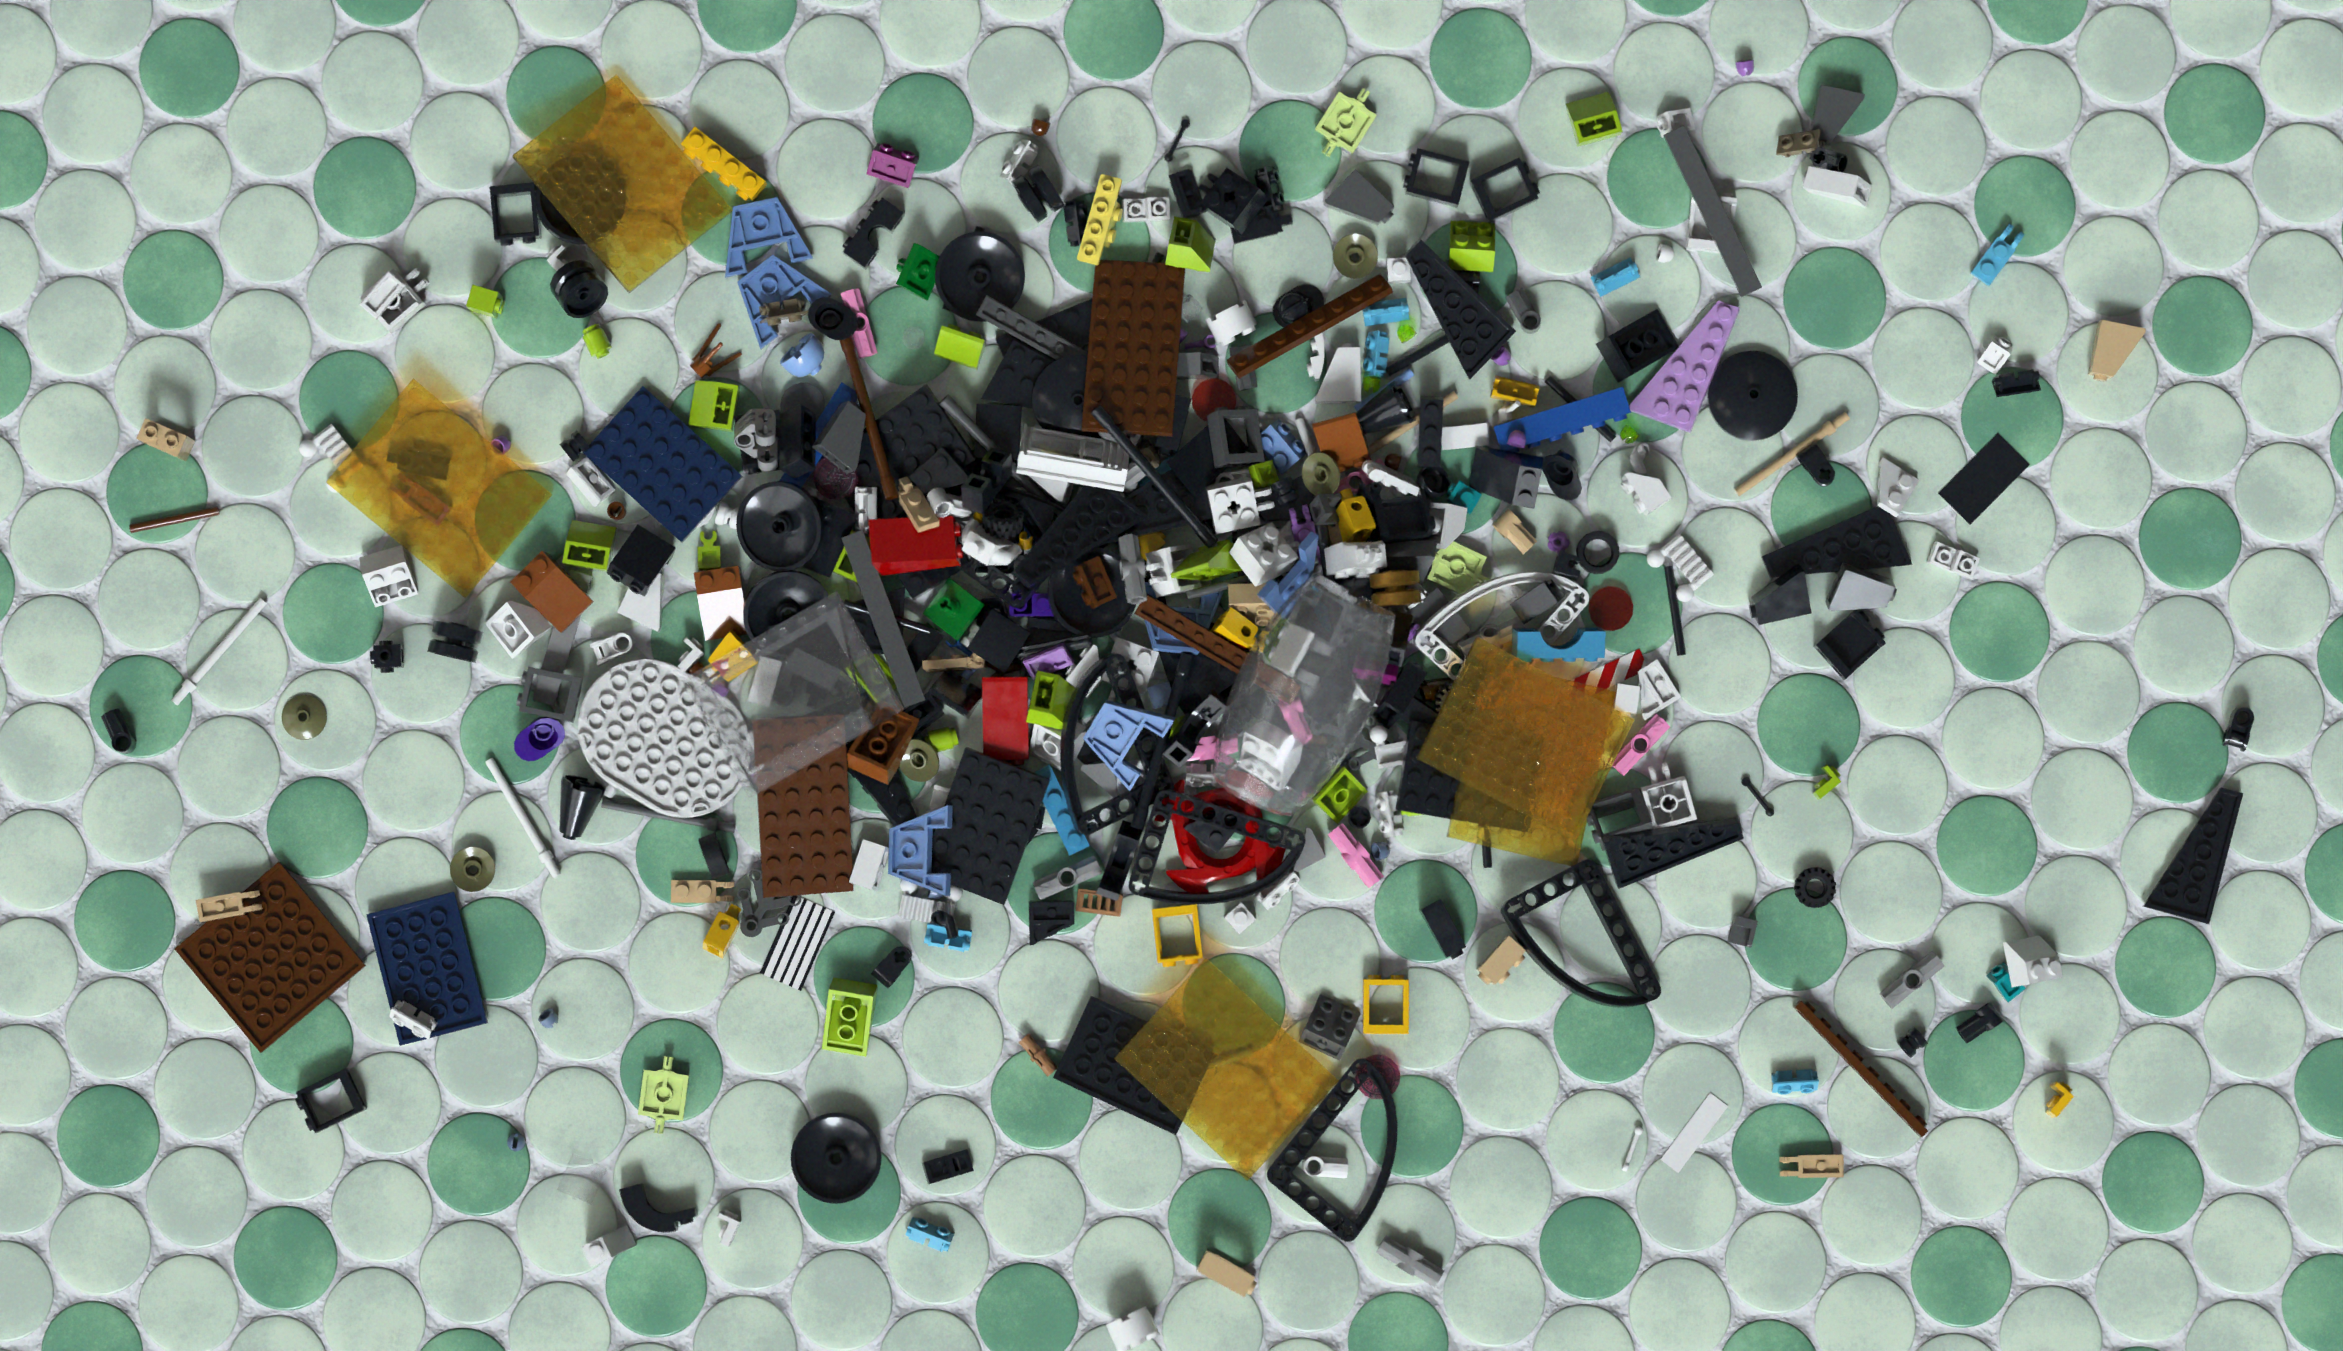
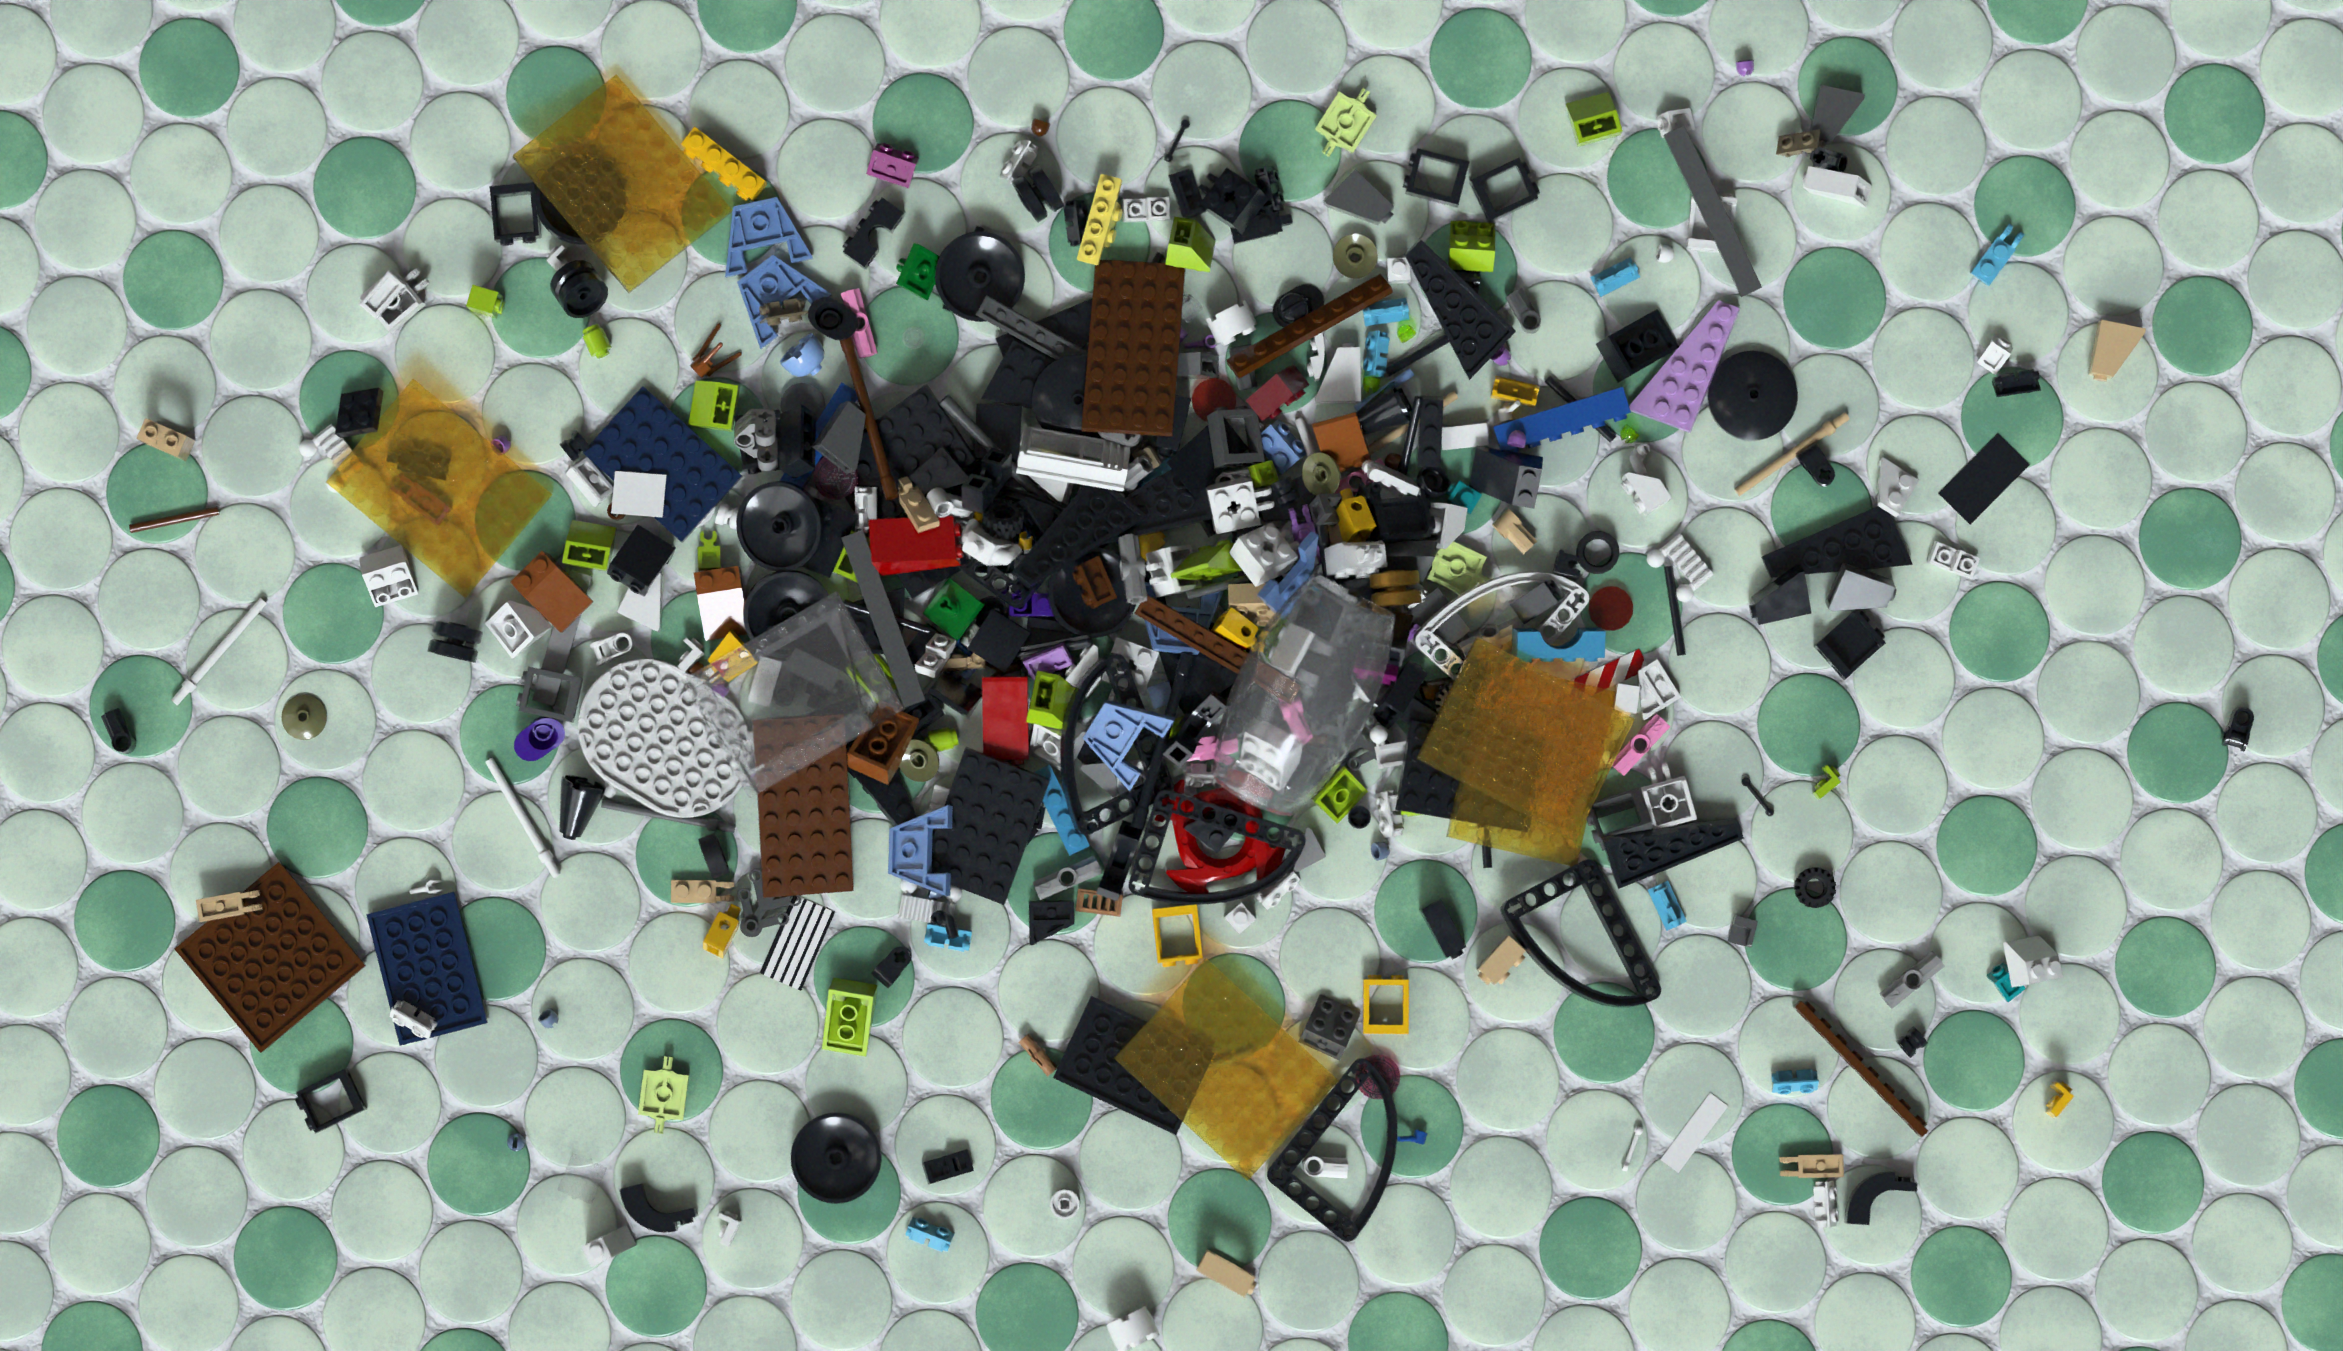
(359, 412): none -> black plate
(395, 659): black brick -> none
(429, 887): none -> white hand
(464, 860): olive dish -> none
(638, 494): none -> white sticker
(869, 865): white hinge -> none
(936, 655): none -> white slope
(959, 346): lime slope -> none
(1065, 1203): none -> white wheel
(1199, 528): black piece -> none
(1281, 389): none -> dark red brick
(1355, 855): bright pink piece -> none
(1410, 436): none -> black bar
(1410, 1261): light grey piece -> none
(1418, 1137): none -> blue hand
(1553, 546): medium lavender plate -> none
(1562, 475): black piece -> none
(1667, 905): none -> medium azure hinge
(1828, 1213): none -> white hinge
(1864, 1194): none -> black arch
(1983, 1020): black piece -> none
(2195, 873): black wing -> none

